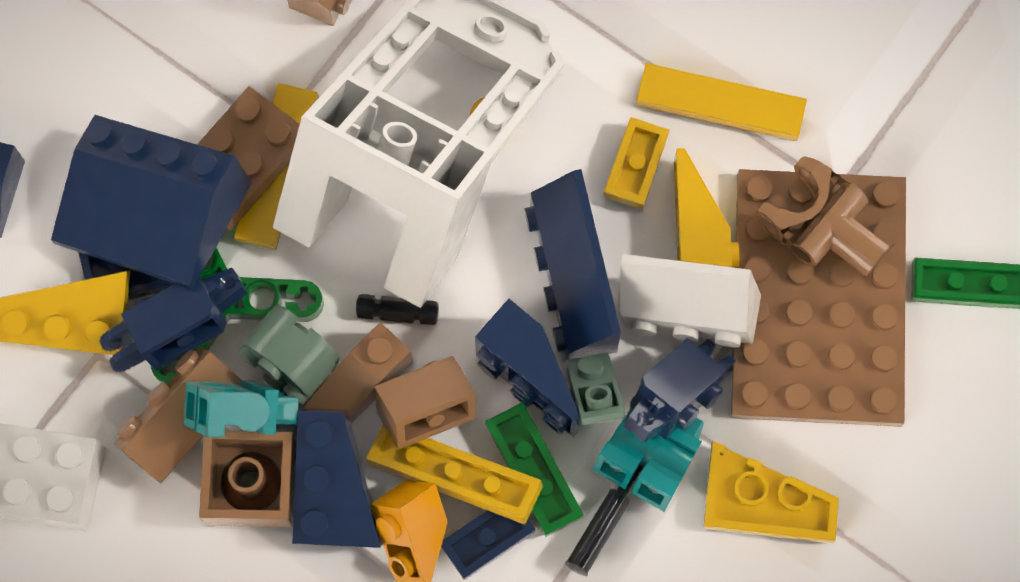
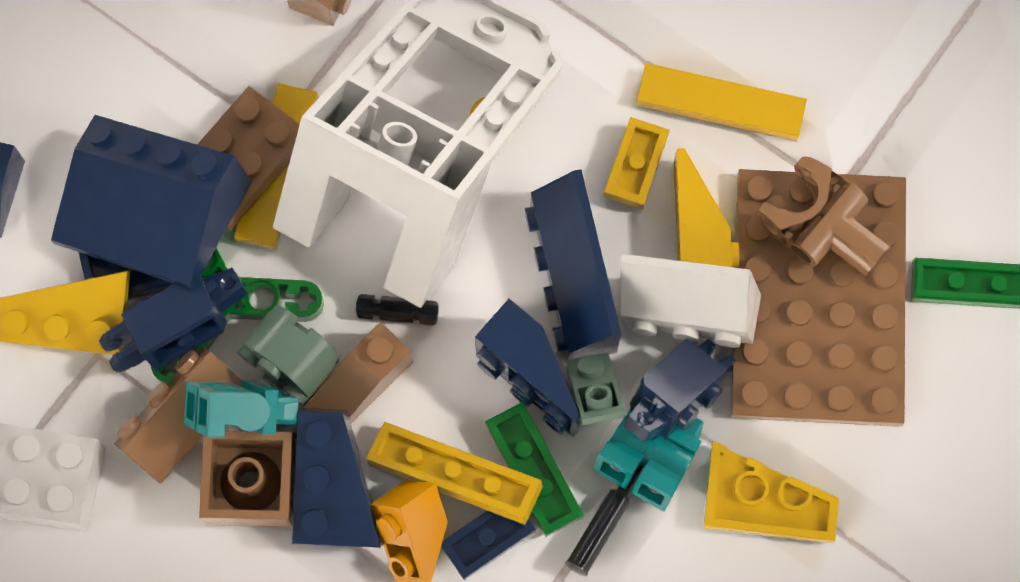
(425, 402): medium nougat brick -> none

